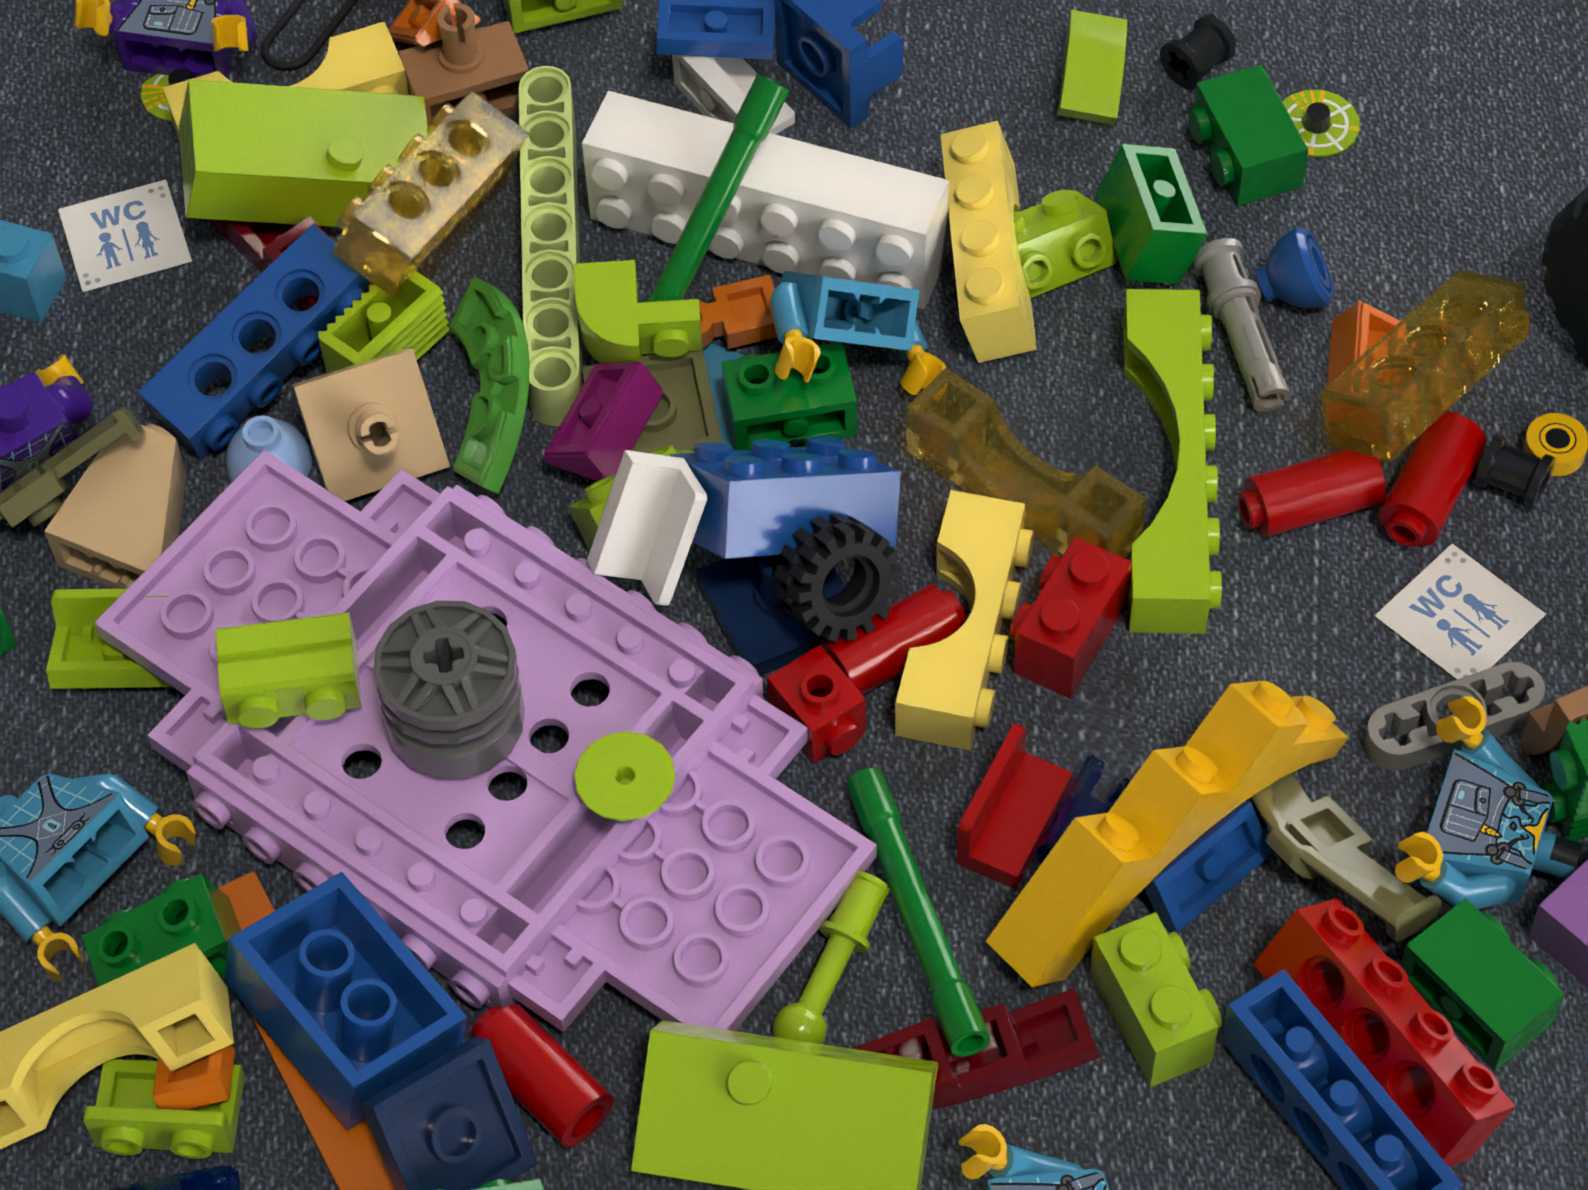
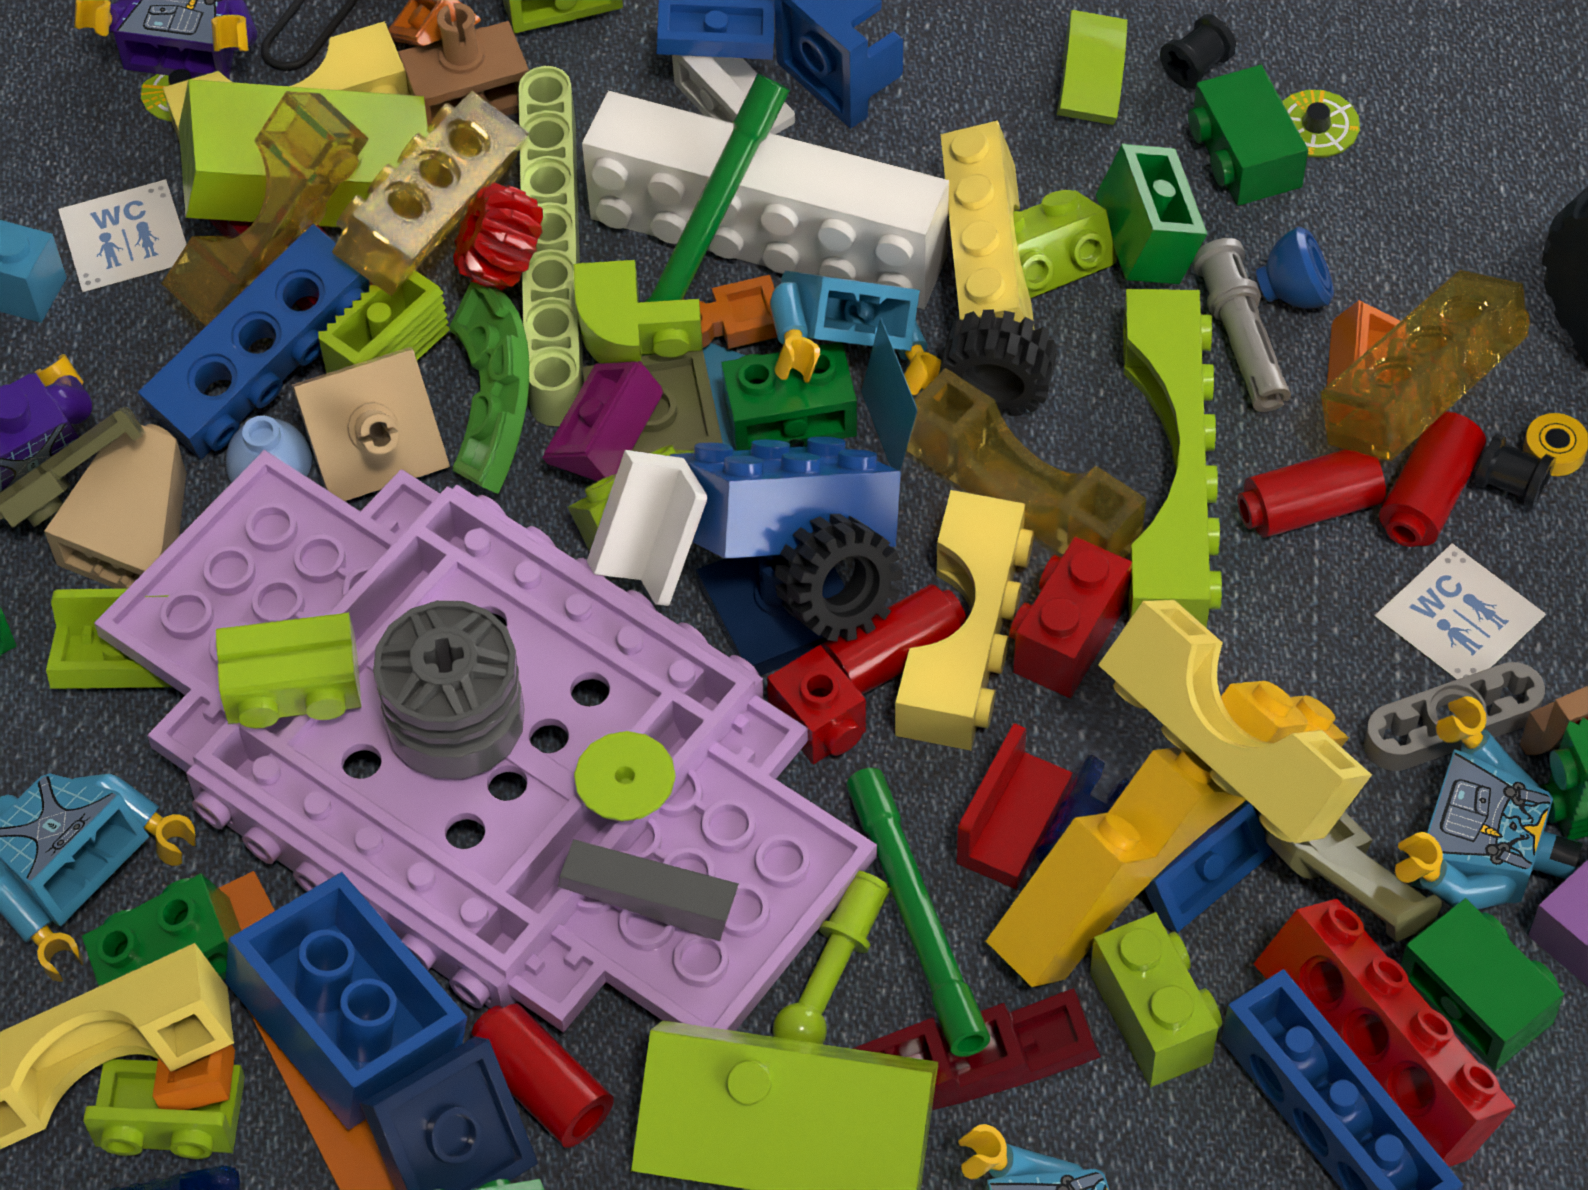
(305, 156): none -> clear yellow arch
(498, 236): none -> red gear
(649, 888): none -> dark grey piece
(889, 399): none -> dark azure sticker
(1002, 359): none -> black tyre
(1170, 668): none -> light yellow arch

